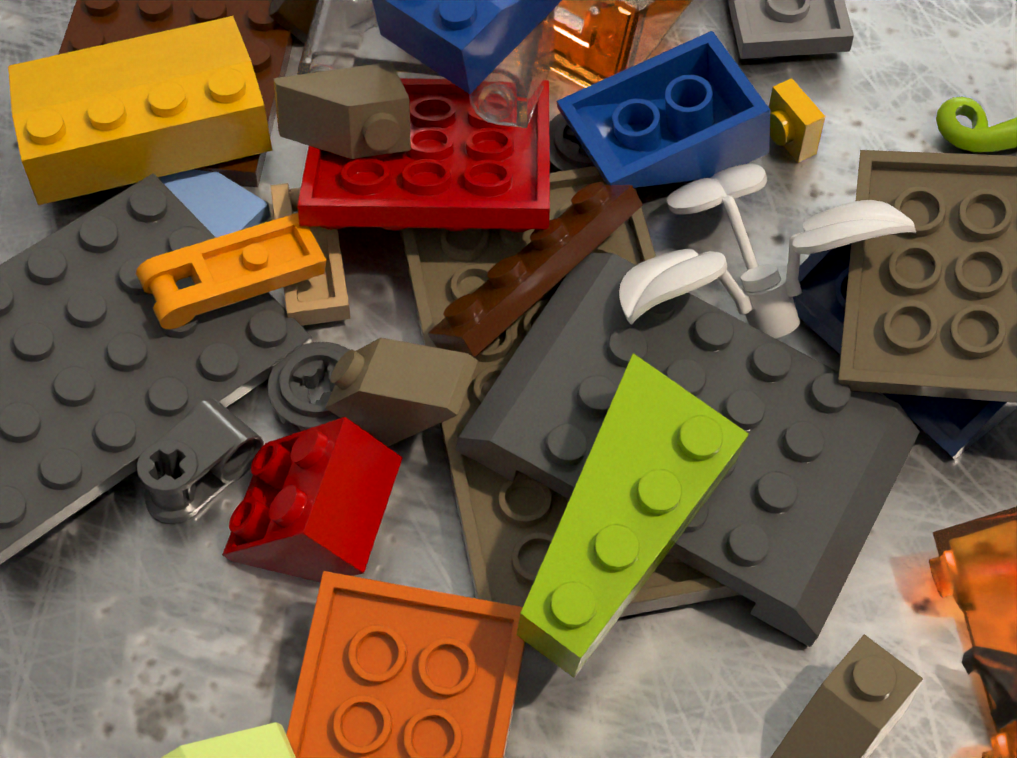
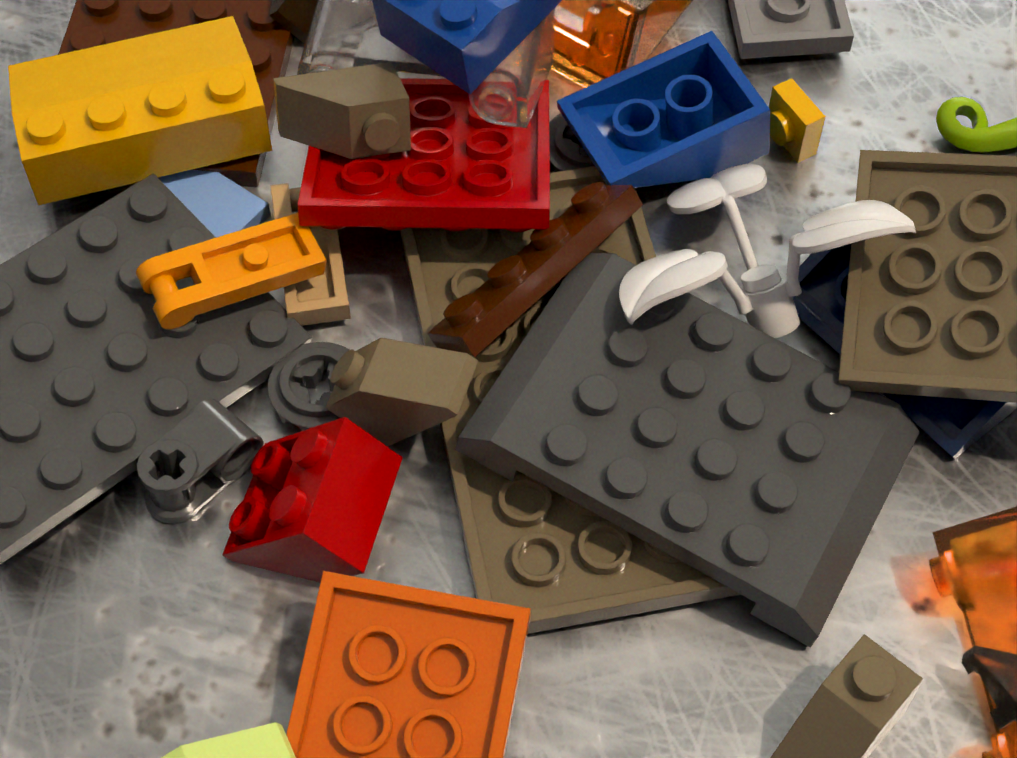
(634, 499): lime wedge -> none

